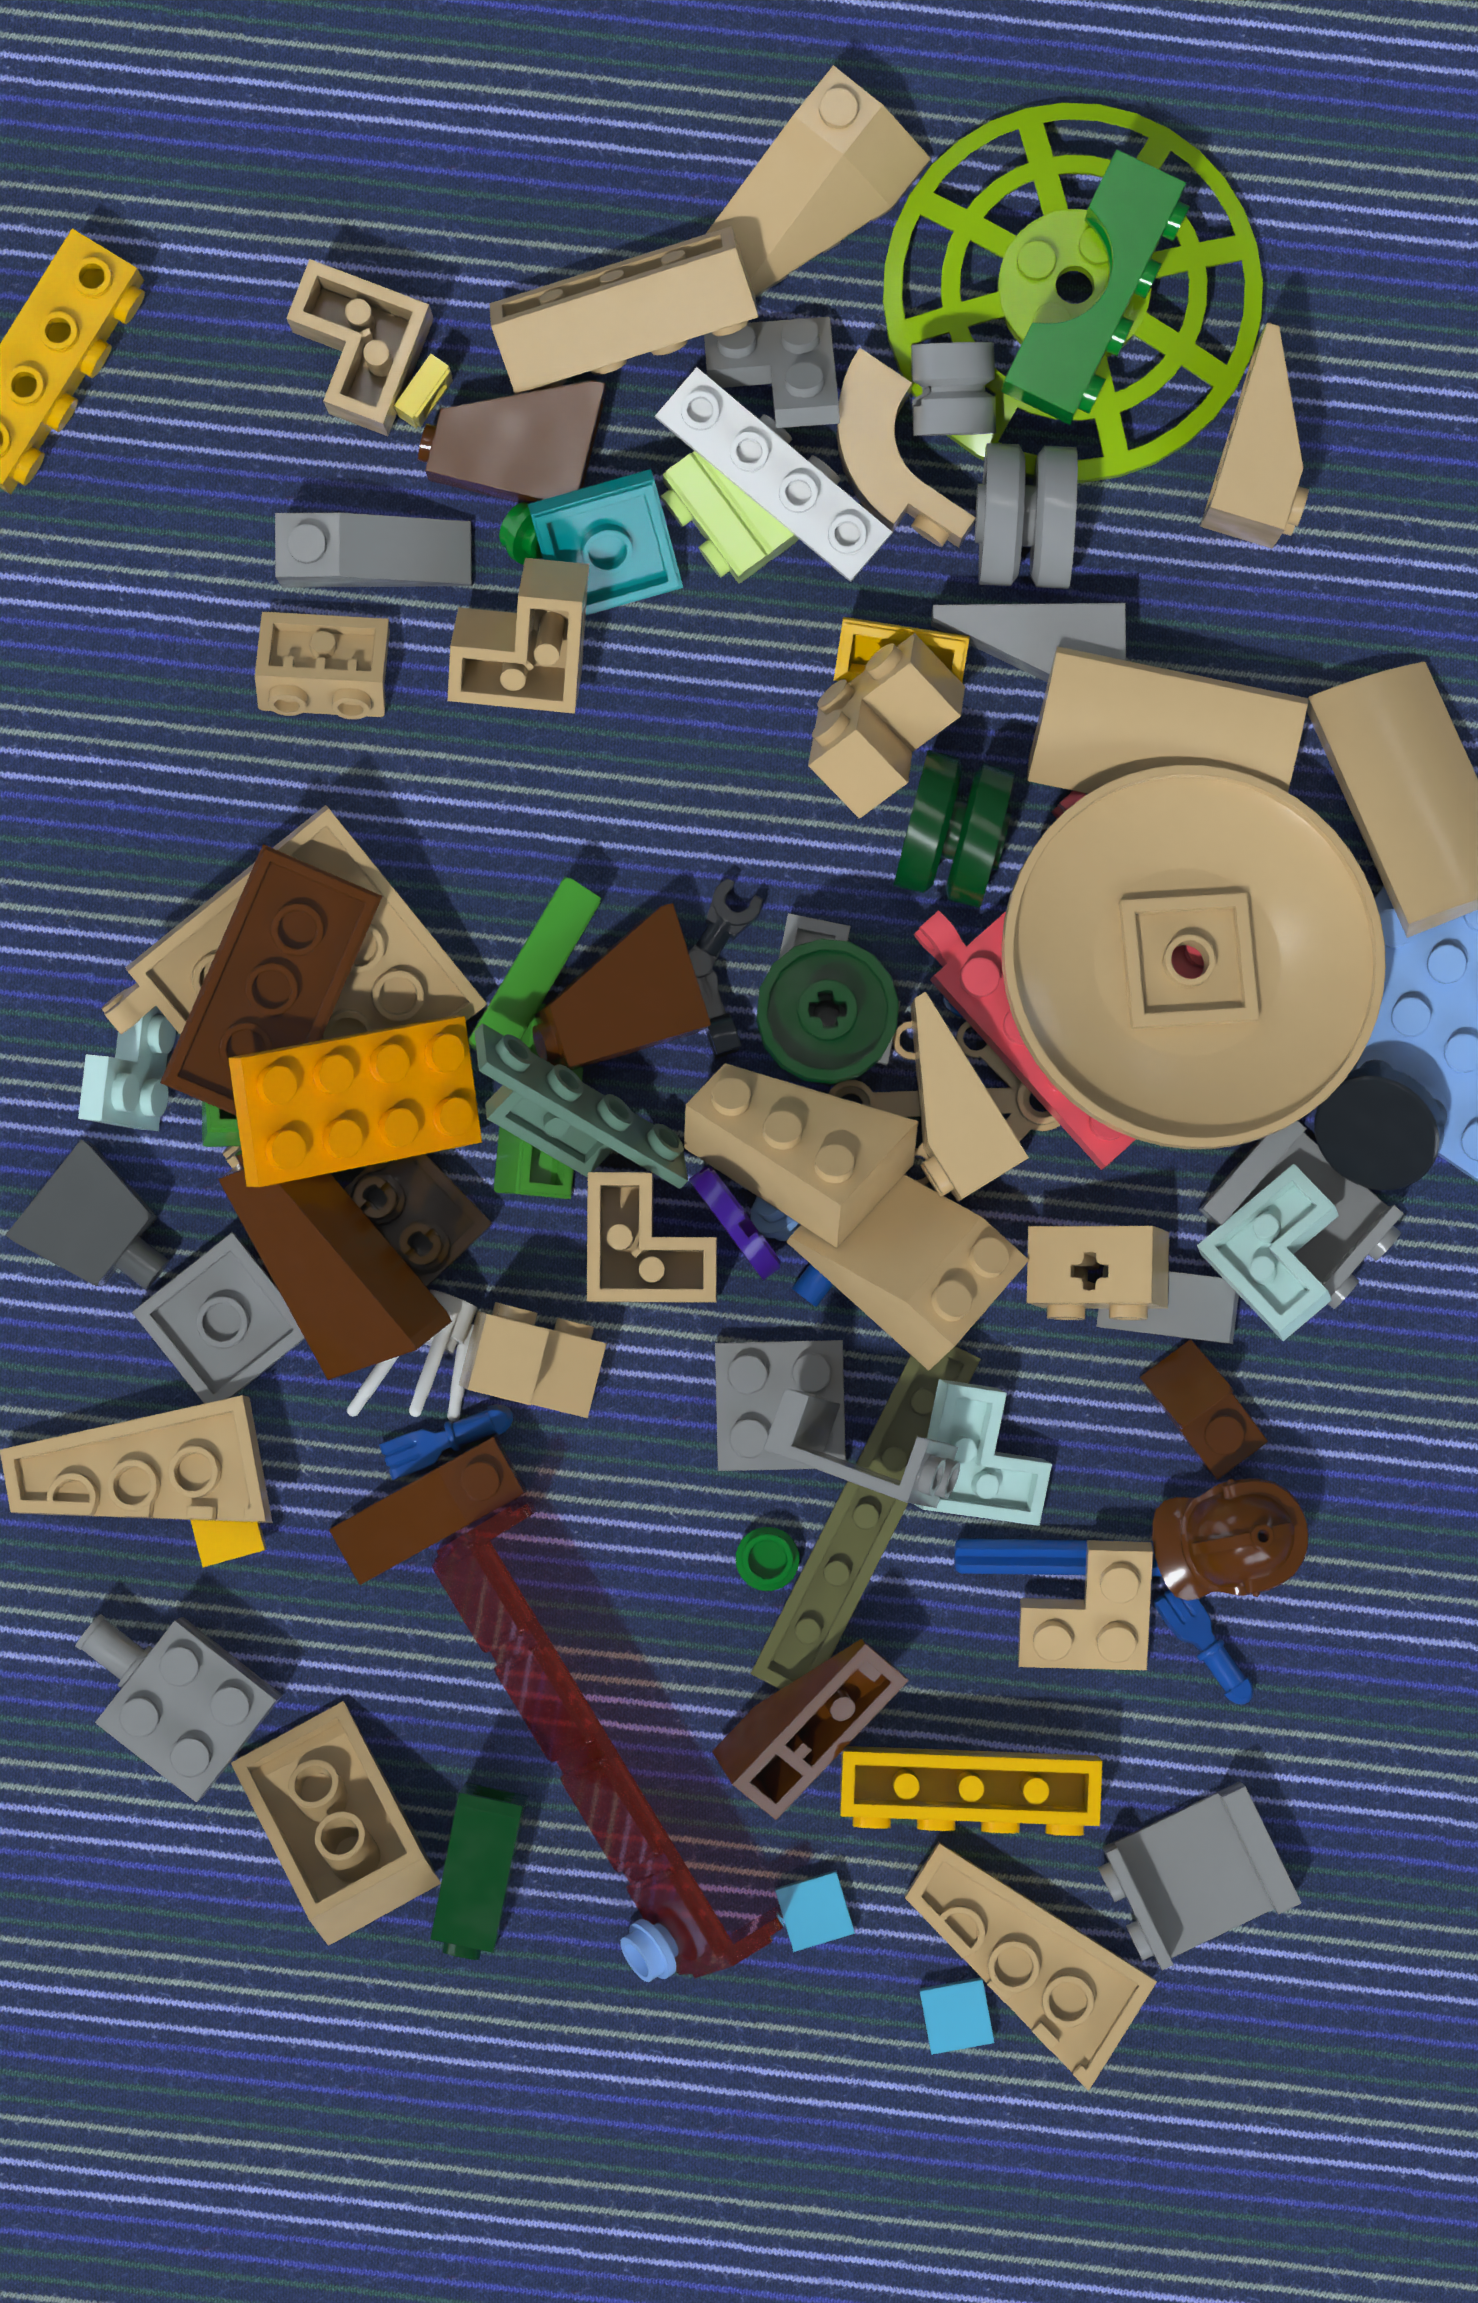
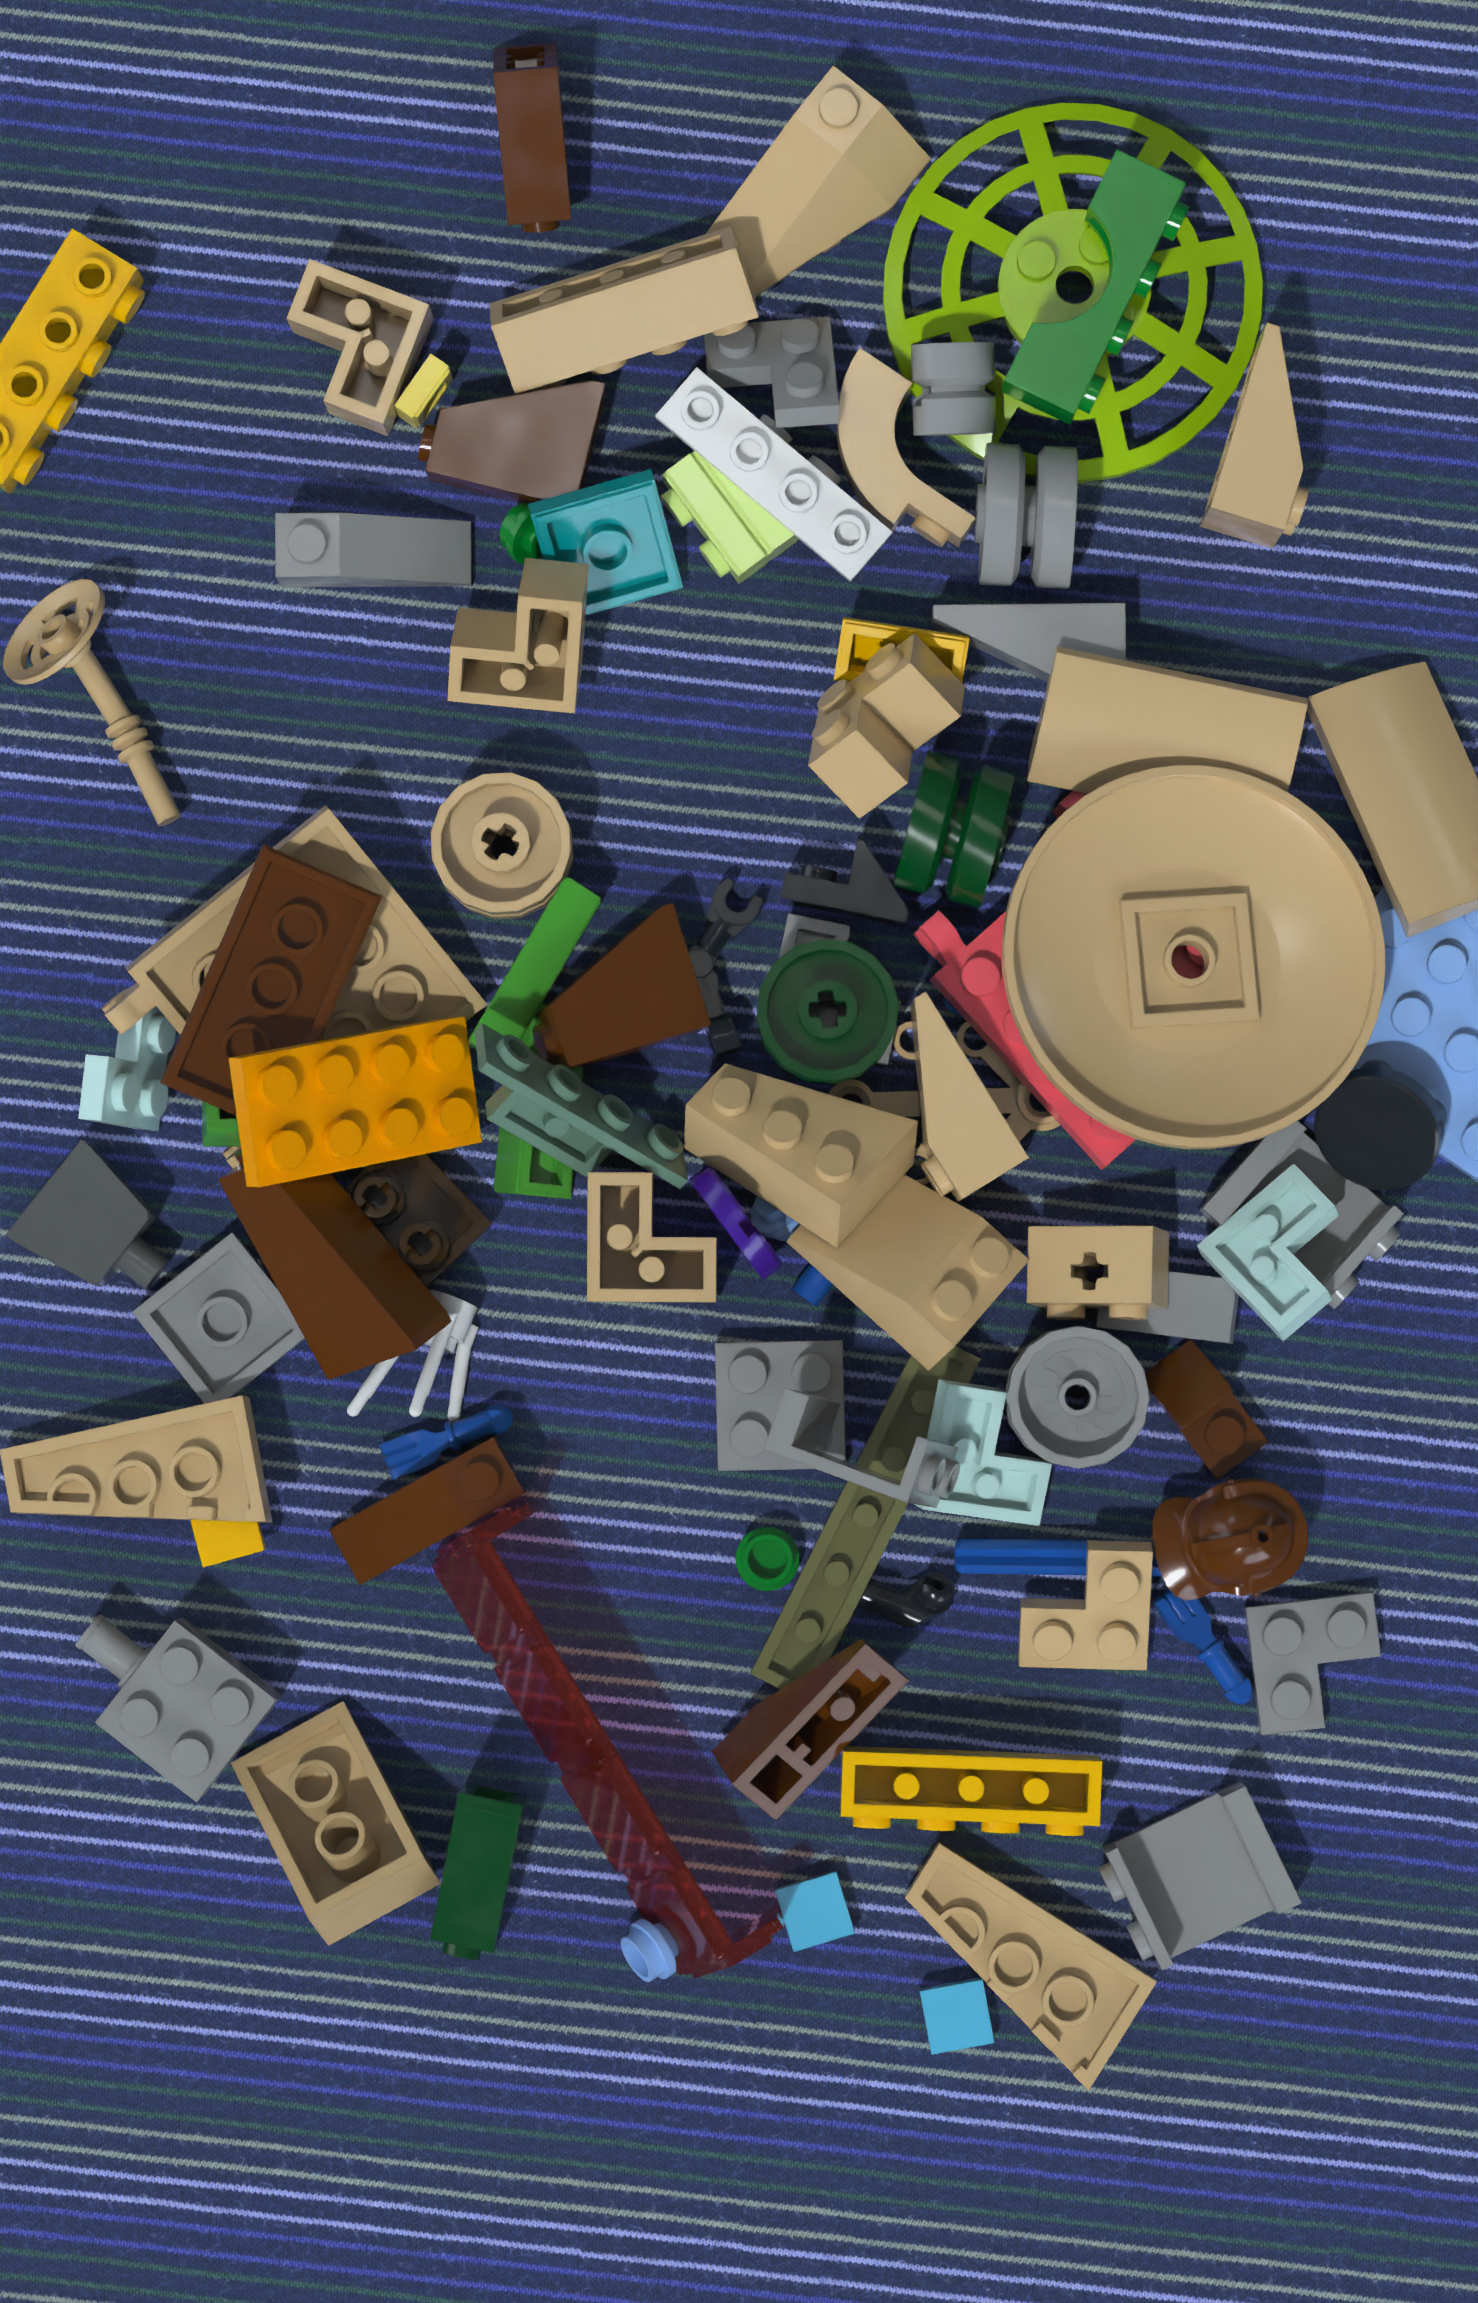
(69, 646): none -> tan dish
(322, 664): tan bracket -> none
(496, 808): none -> tan wheel
(532, 136): none -> reddish brown slope
(533, 1363): tan brick -> none
(866, 896): none -> black slope
(912, 1604): none -> black arm
(1038, 1405): none -> light grey wheel
(1291, 1641): none -> light grey plate

